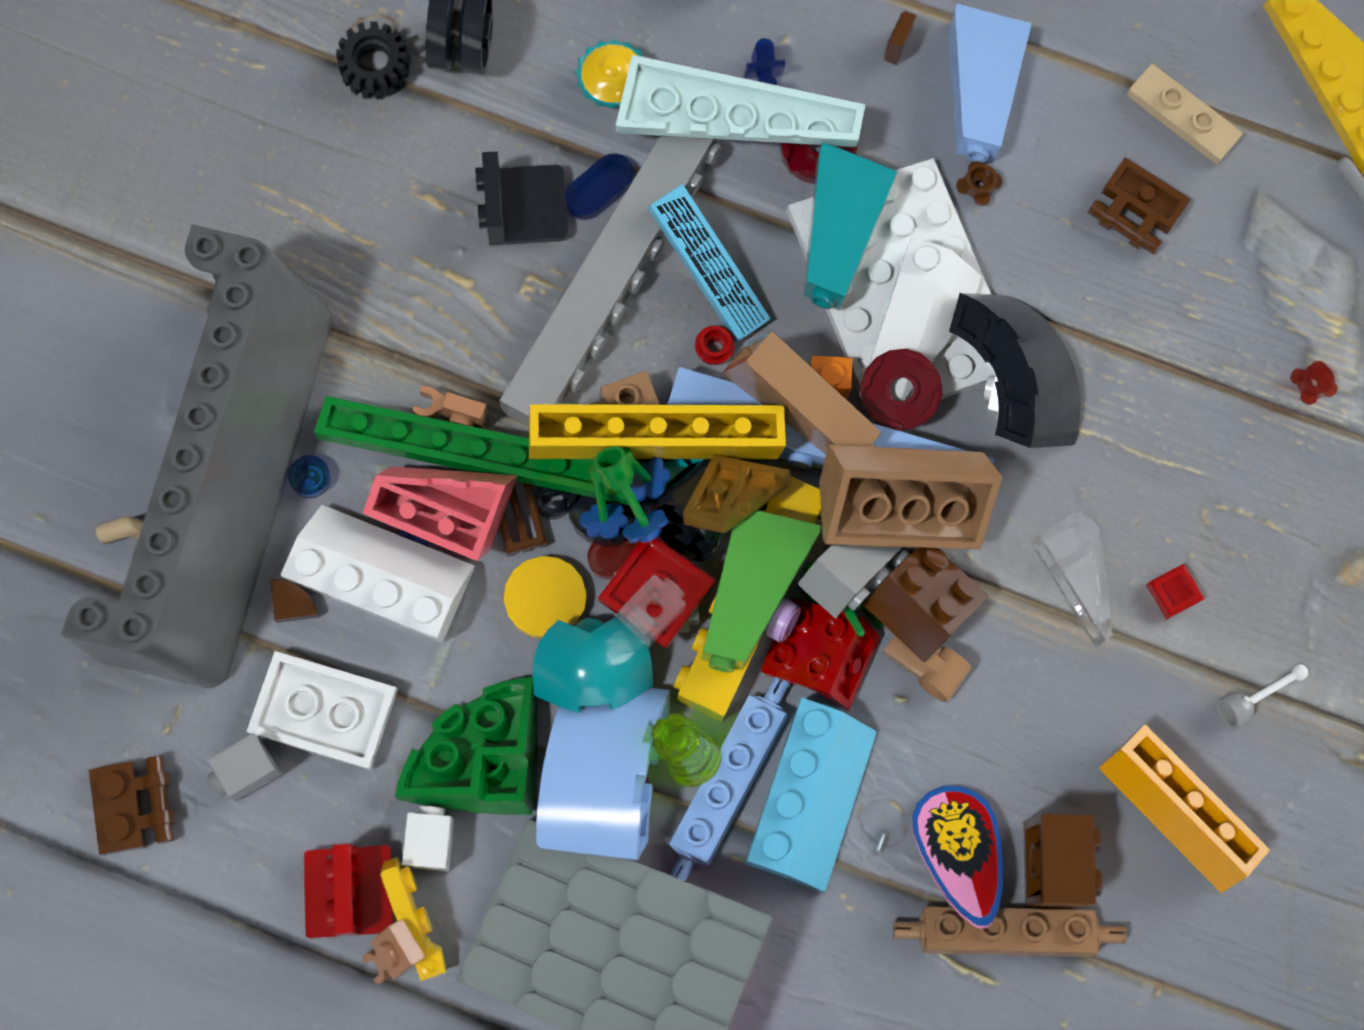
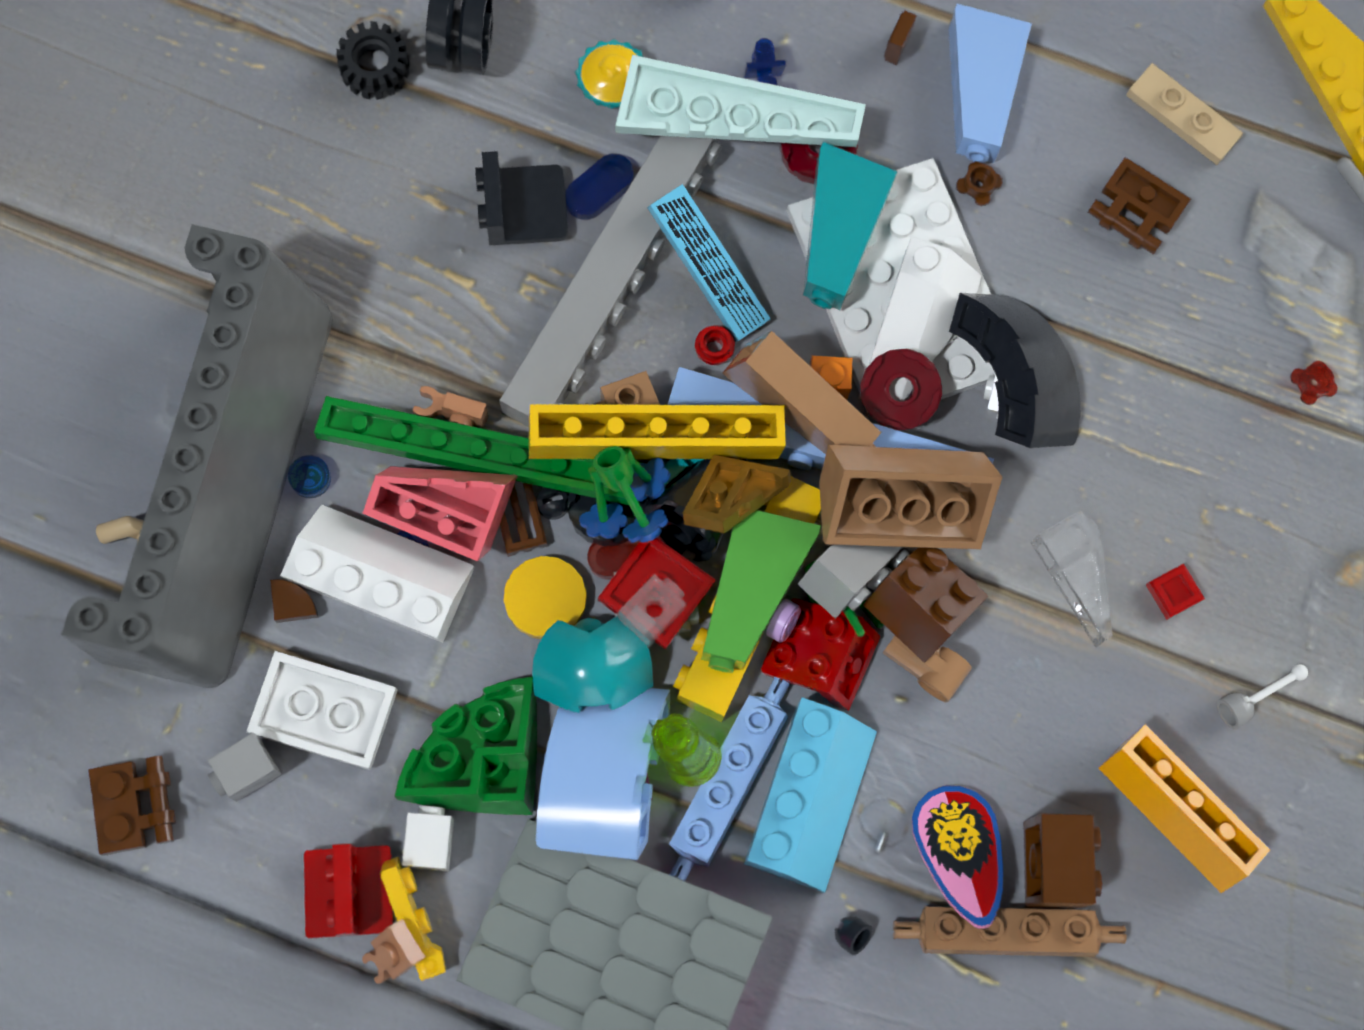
(853, 935): none -> black hinge

